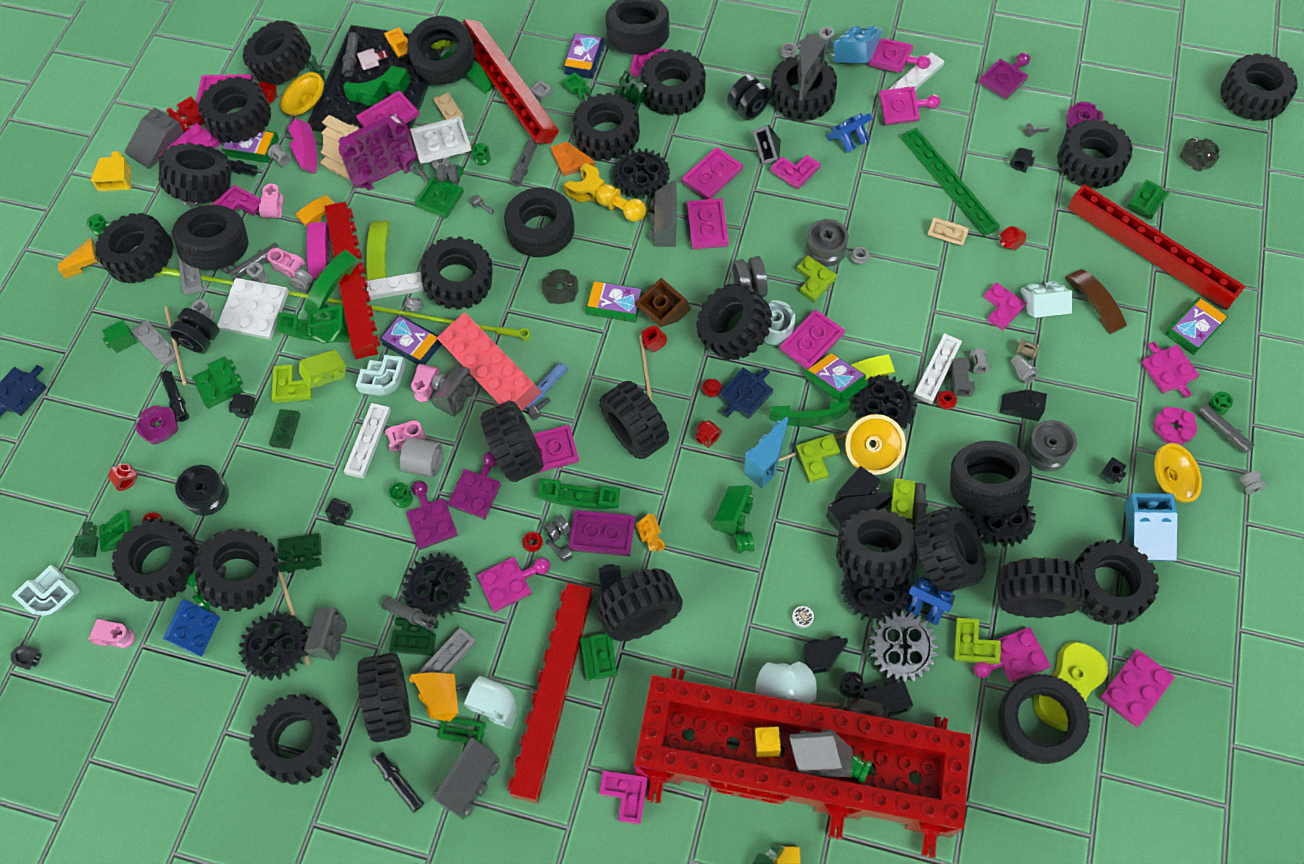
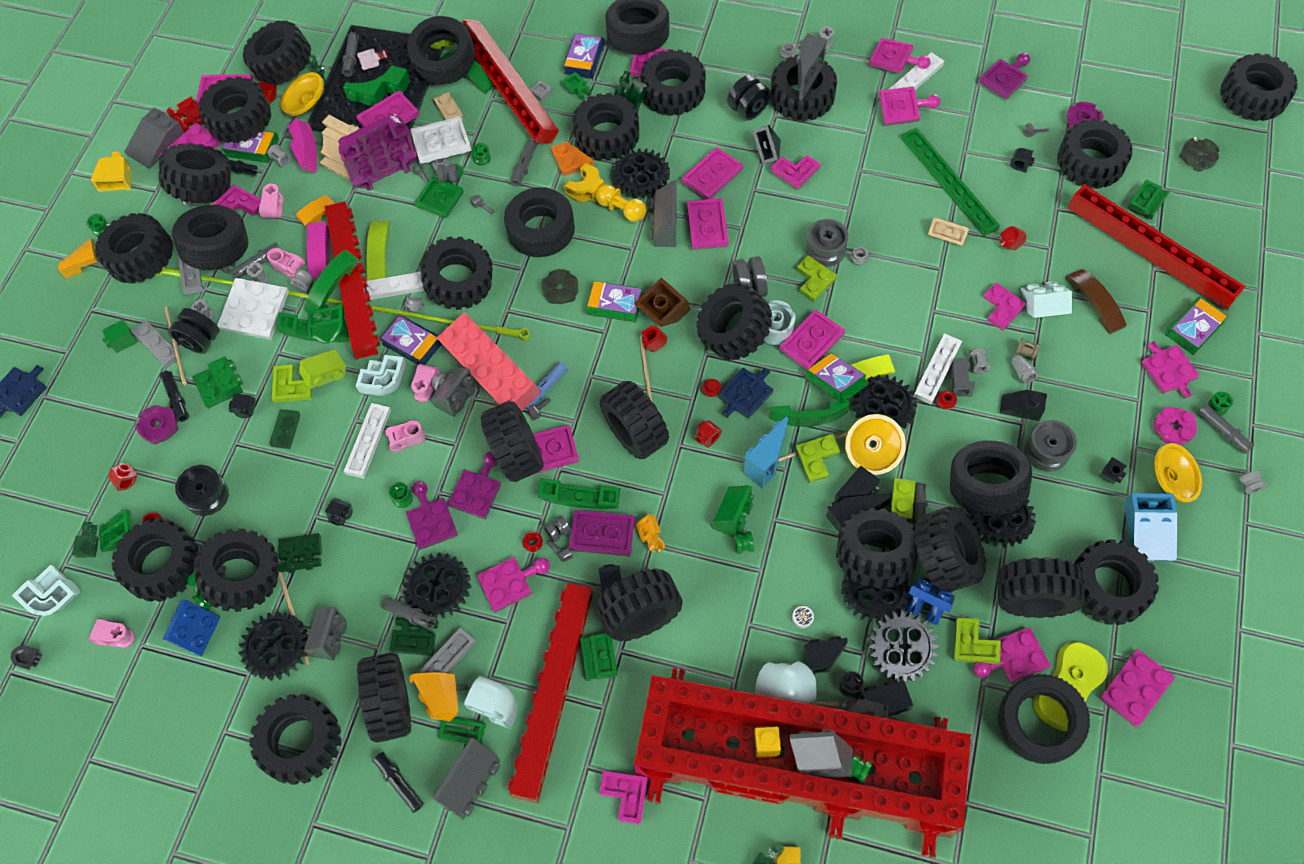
(397, 42): light orange slope -> none
(421, 457): light grey piece -> none
(843, 131): blue plate -> none
(857, 44): dark azure slope -> none

